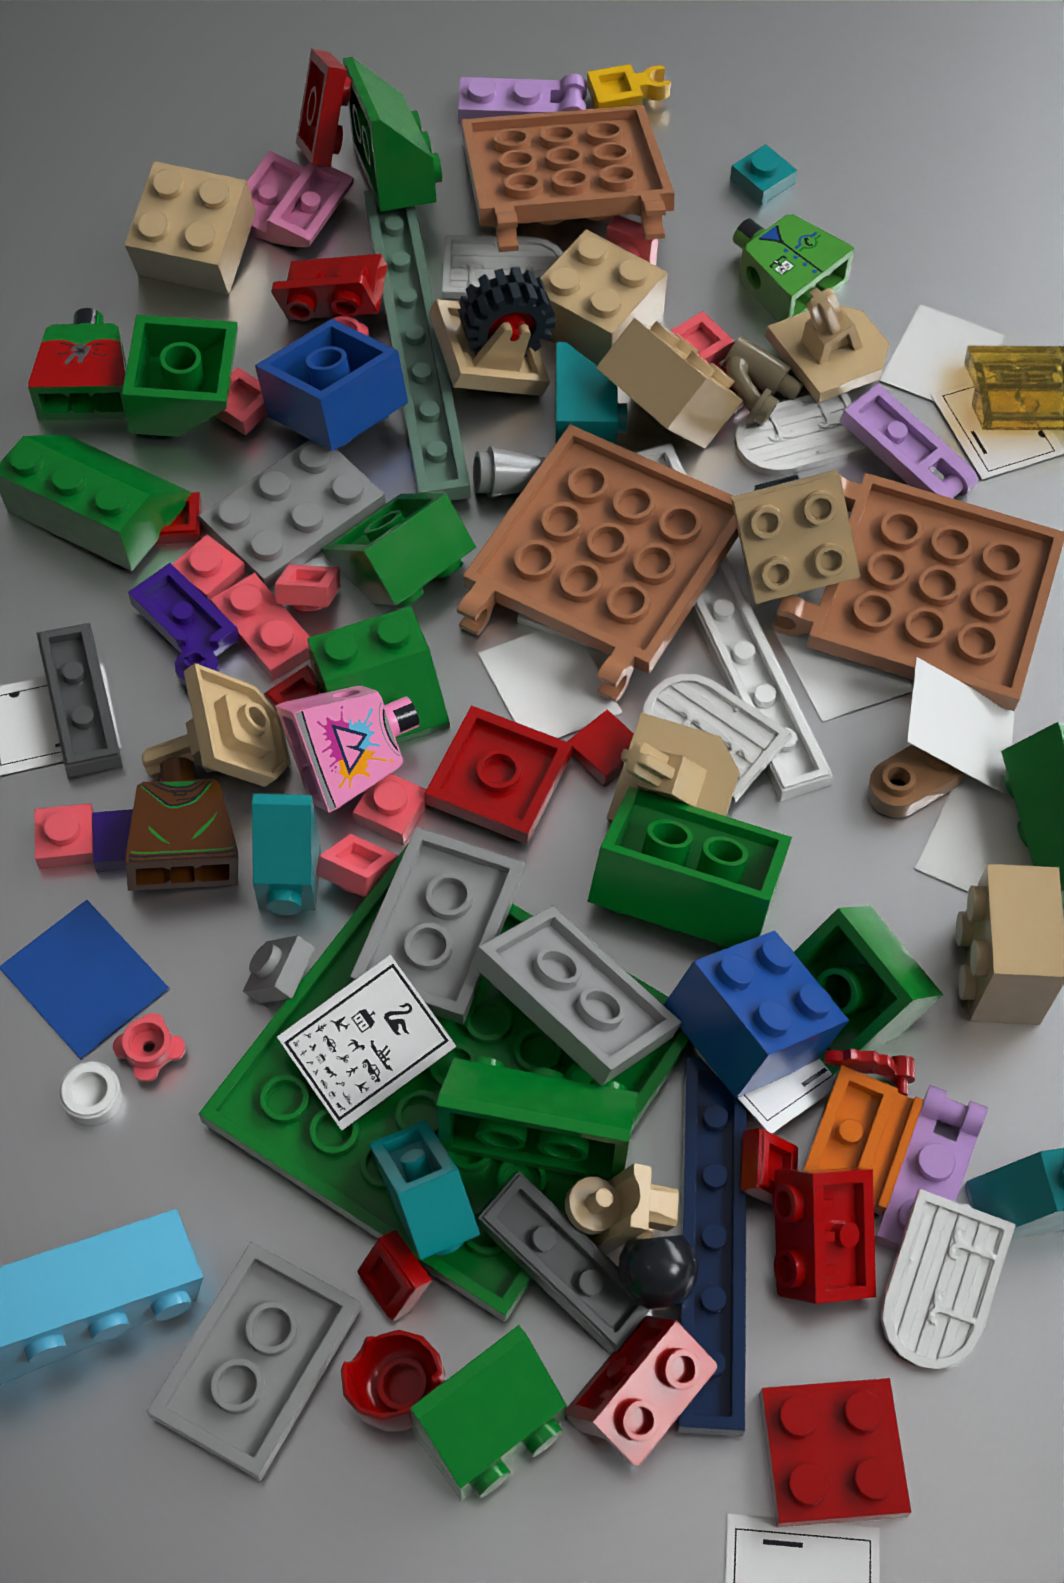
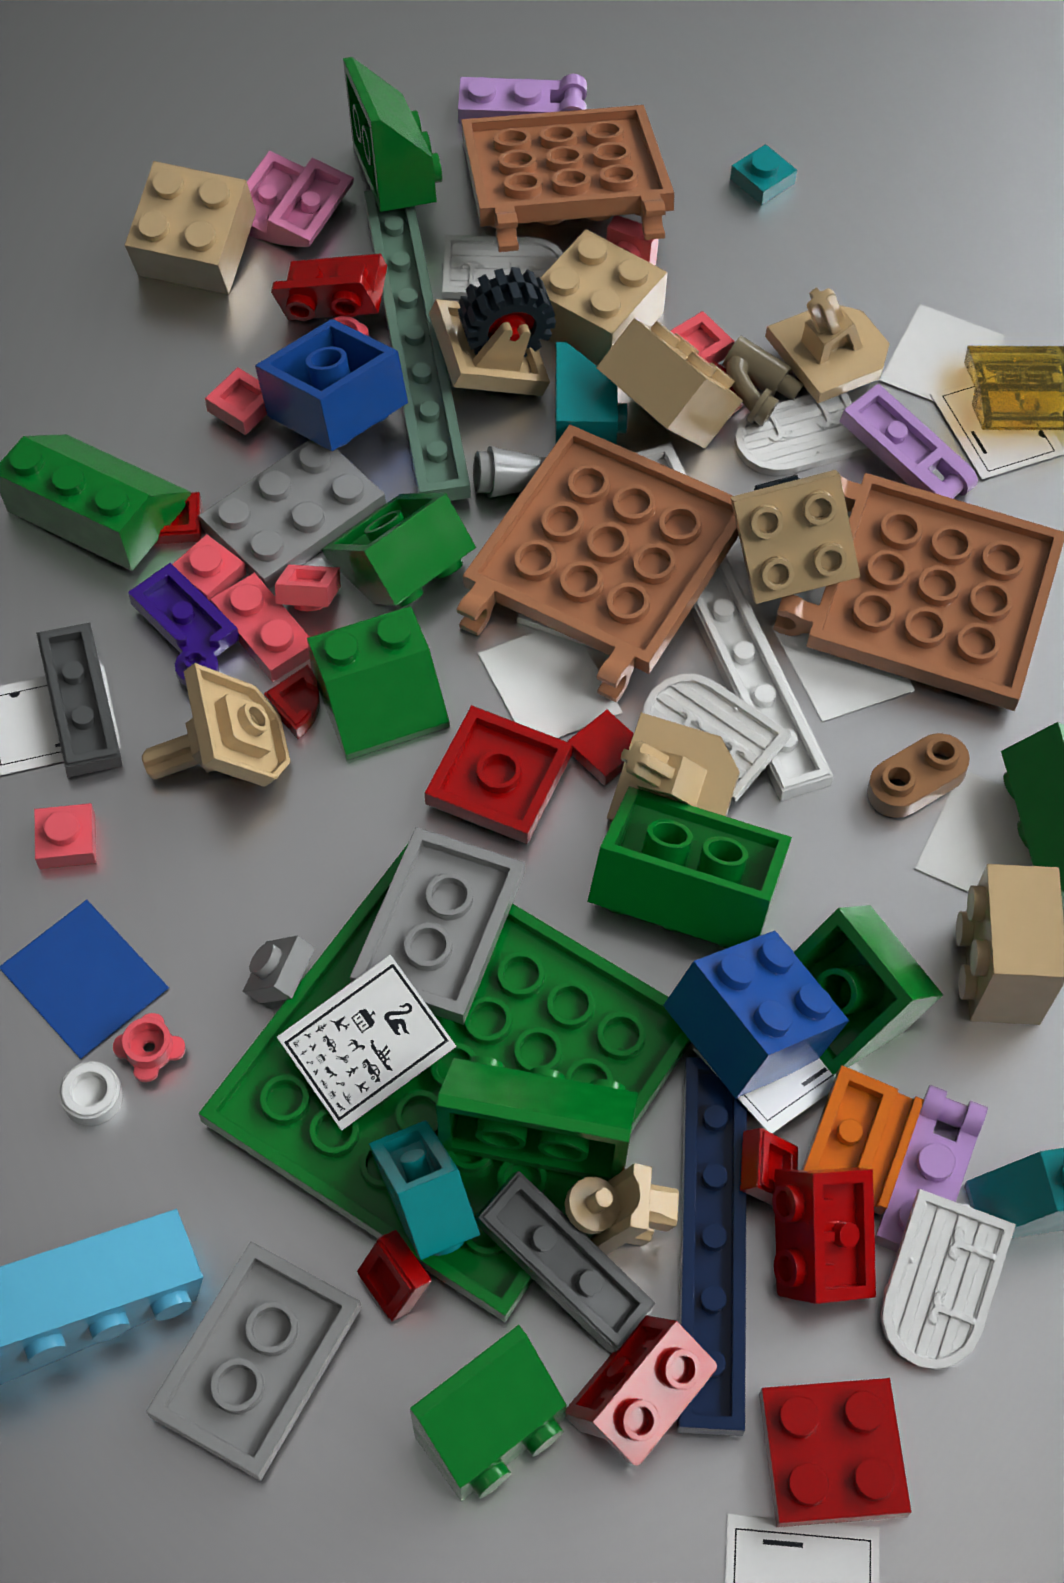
(79, 370): torso -> none
(110, 839): dark purple tile -> none
(177, 373): green slope -> none
(180, 832): reddish brown torso -> none
(285, 852): teal slope -> none
(324, 94): red plate -> none
(345, 741): bright pink torso -> none
(354, 864): coral plate -> none
(390, 1378): red hair -> none
(391, 808): coral plate -> none
(576, 994): light grey plate -> none
(622, 87): yellow plate -> none
(658, 1271): black piece -> none
(789, 262): bright green torso -> none
(896, 1069): red piece -> none
(959, 725): white sticker -> none

